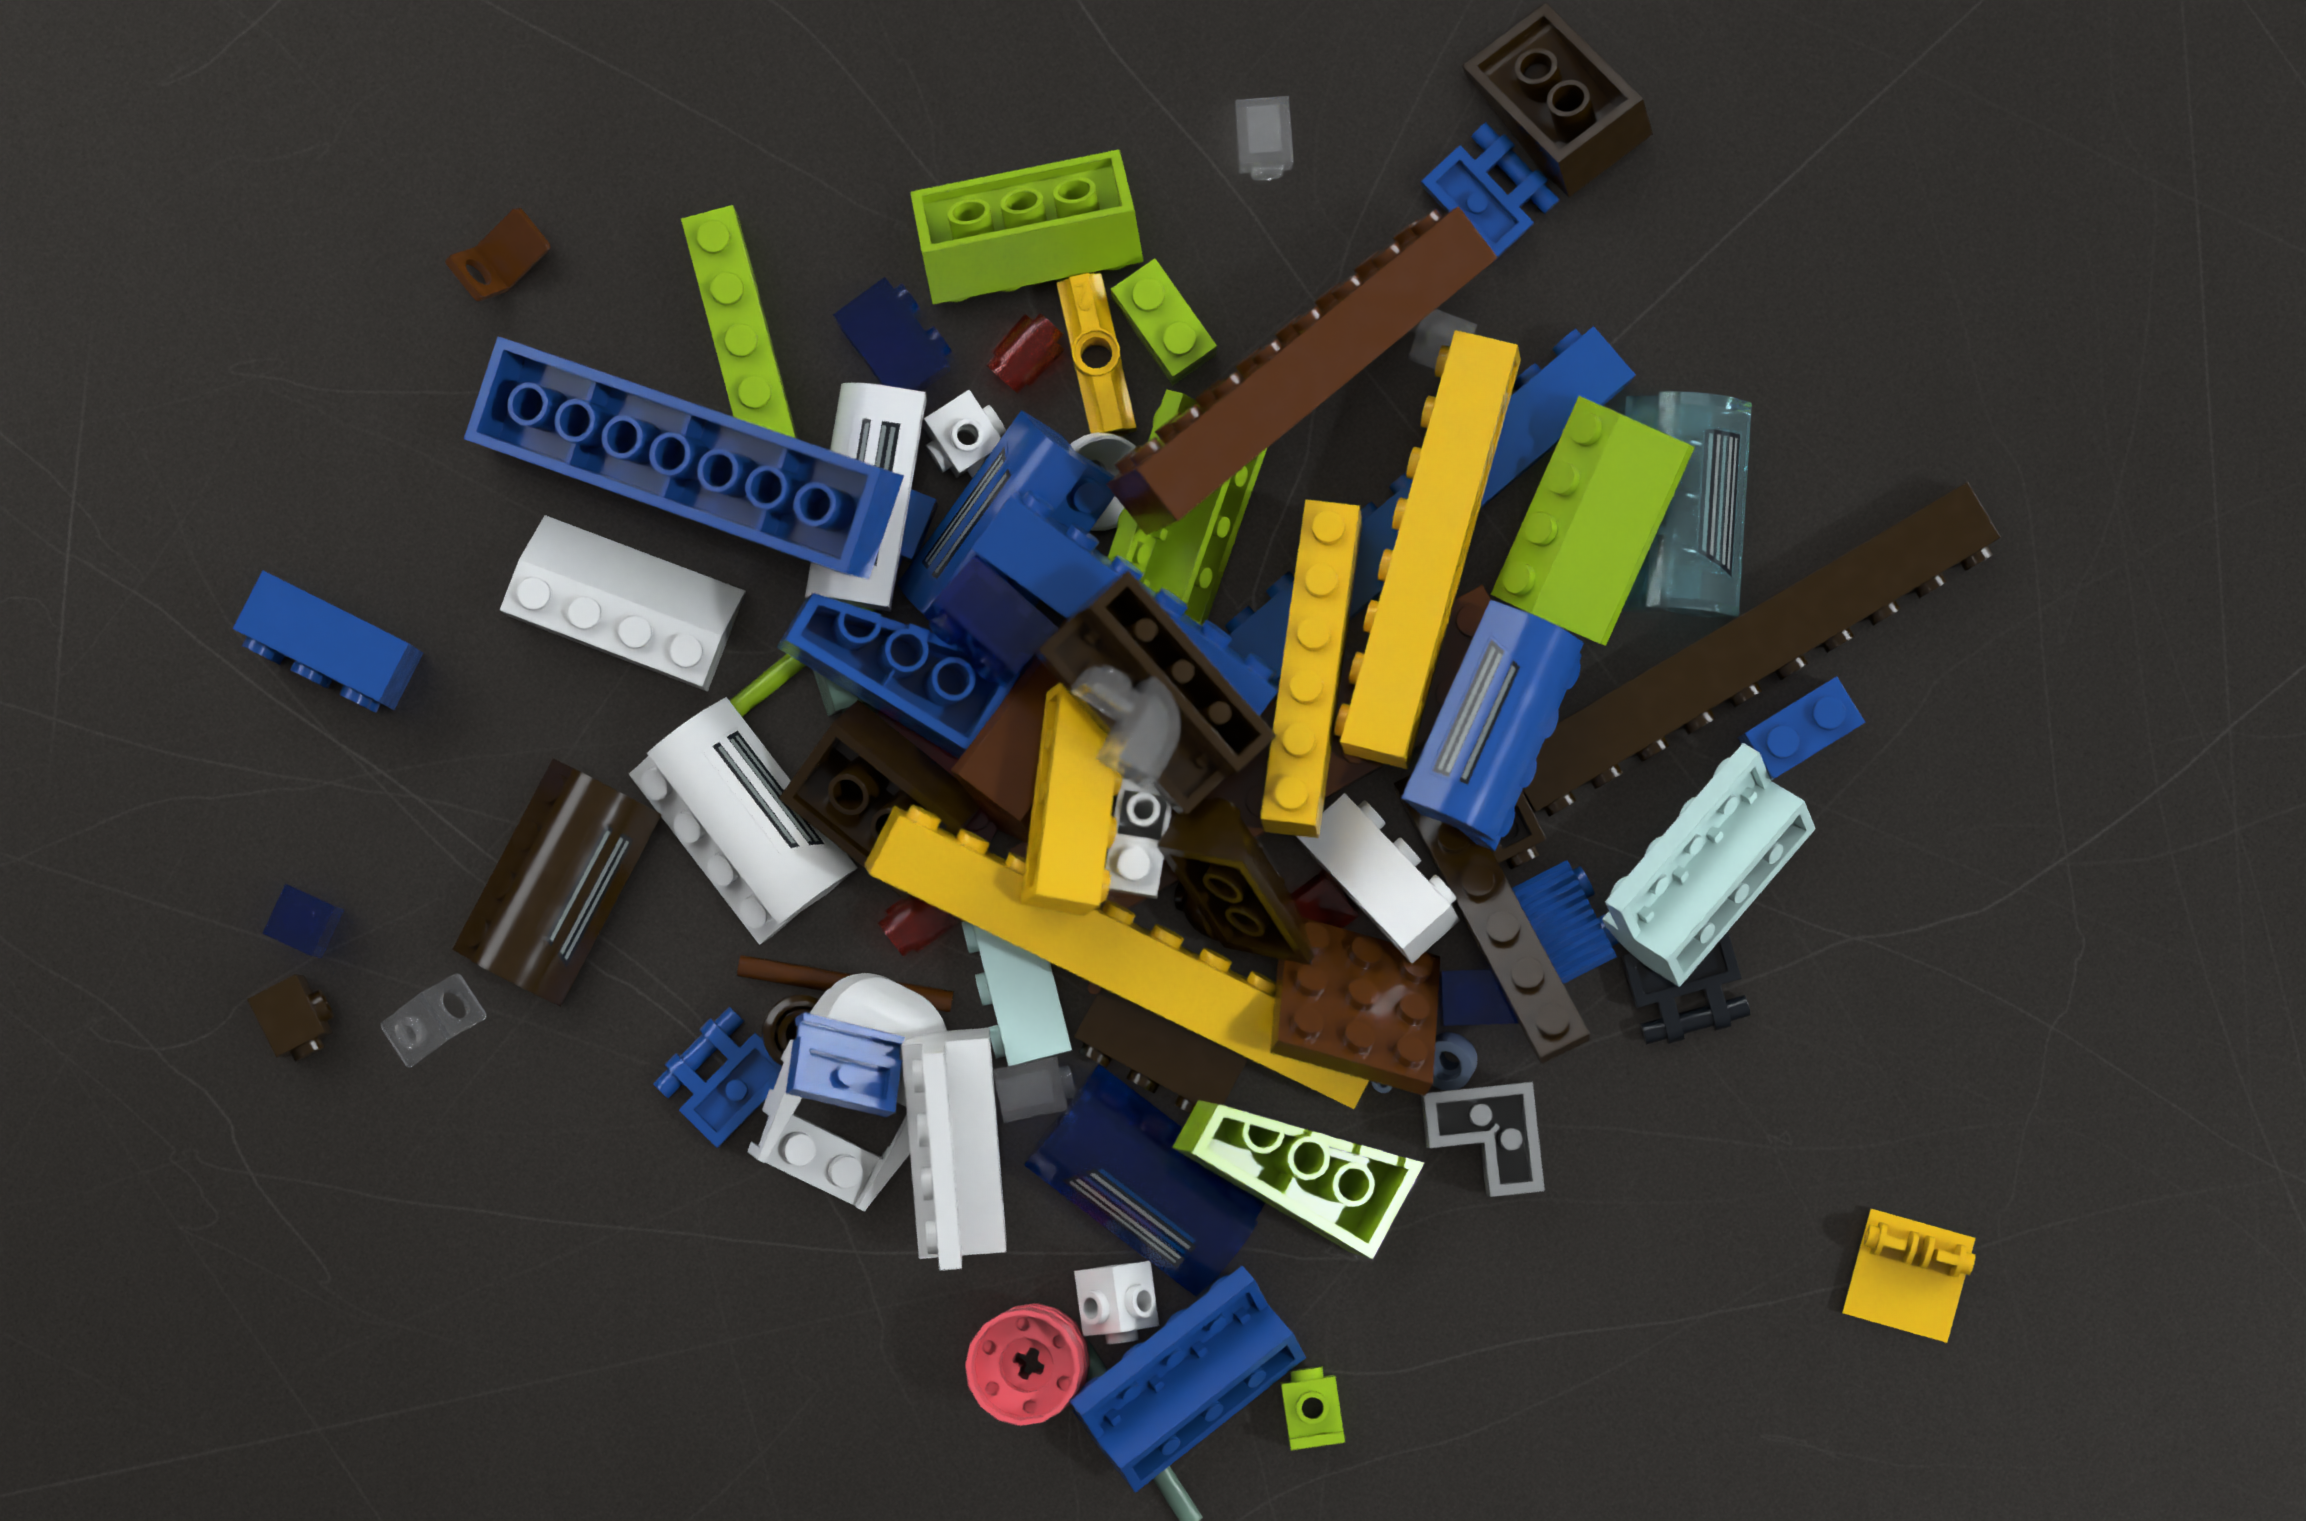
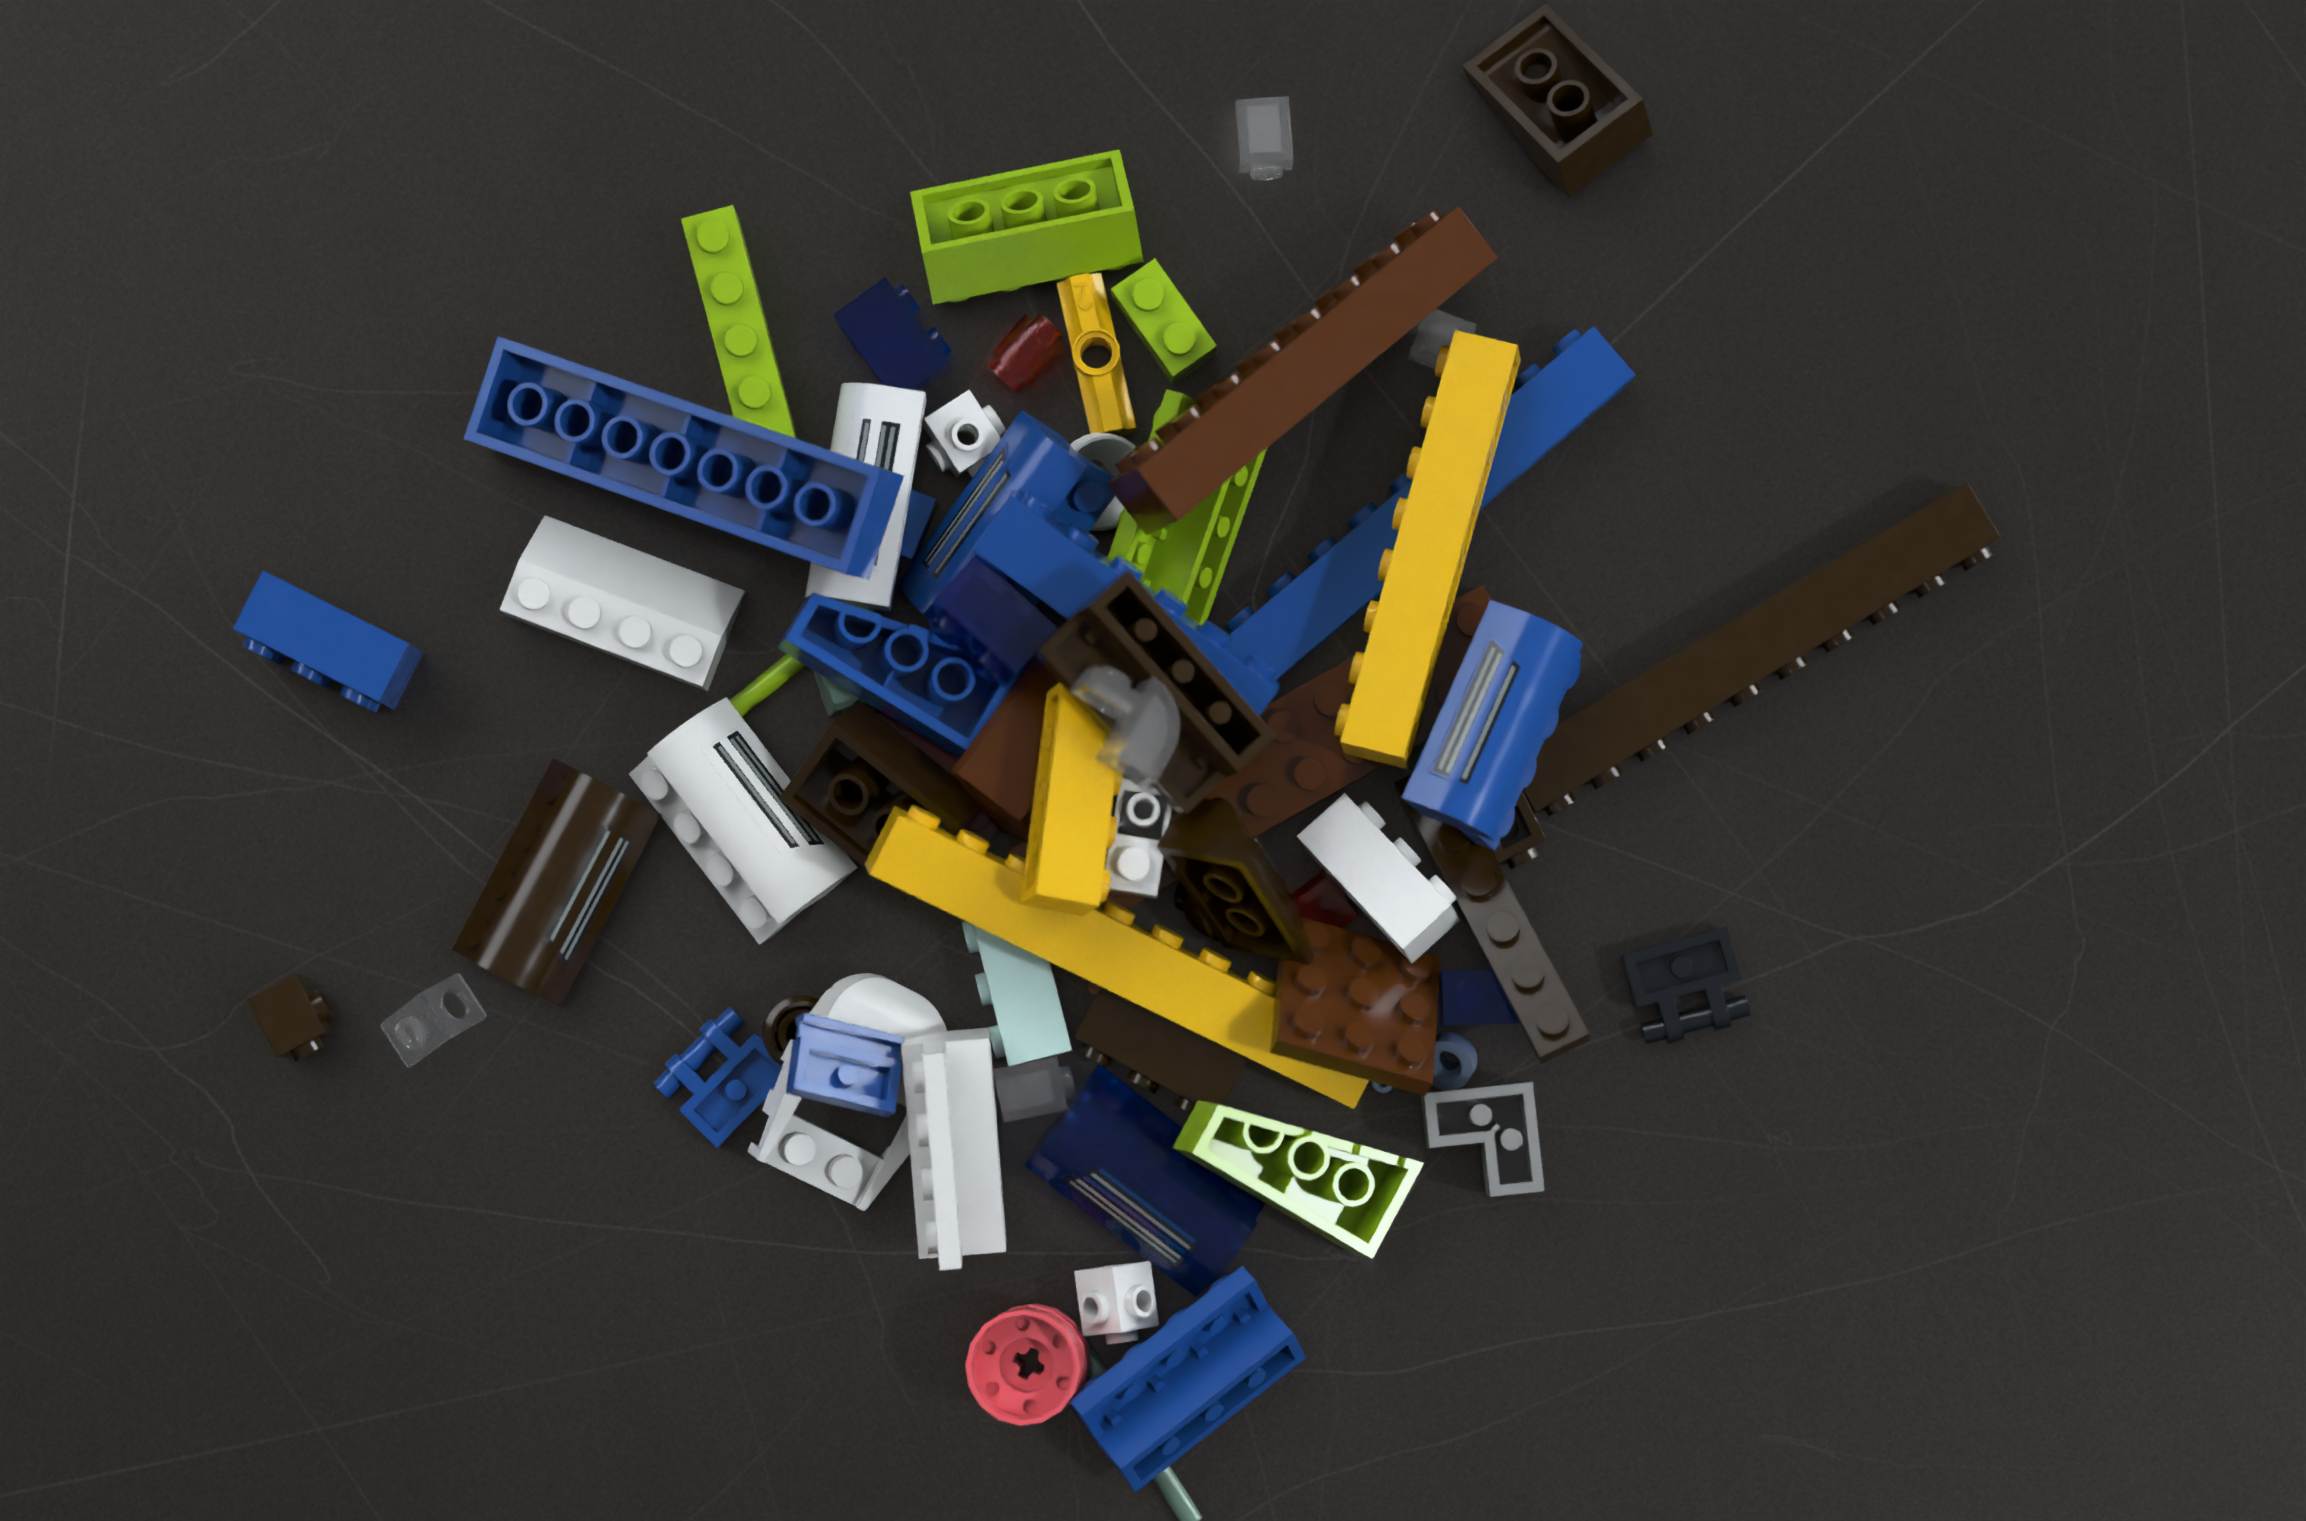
(303, 921): clear blue brick -> none
(501, 256): reddish brown bracket -> none
(823, 979): reddish brown bar -> none
(915, 924): clear red brick -> none
(1312, 669): yellow brick -> none
(1317, 1431): lime brick -> none
(1466, 184): blue plate -> none
(1565, 920): blue brick -> none
(1592, 520): lime slope -> none
(1699, 544): clear light blue brick -> none
(1707, 867): light aqua brick -> none
(1804, 728): blue brick -> none
(1909, 1275): yellow hinge -> none

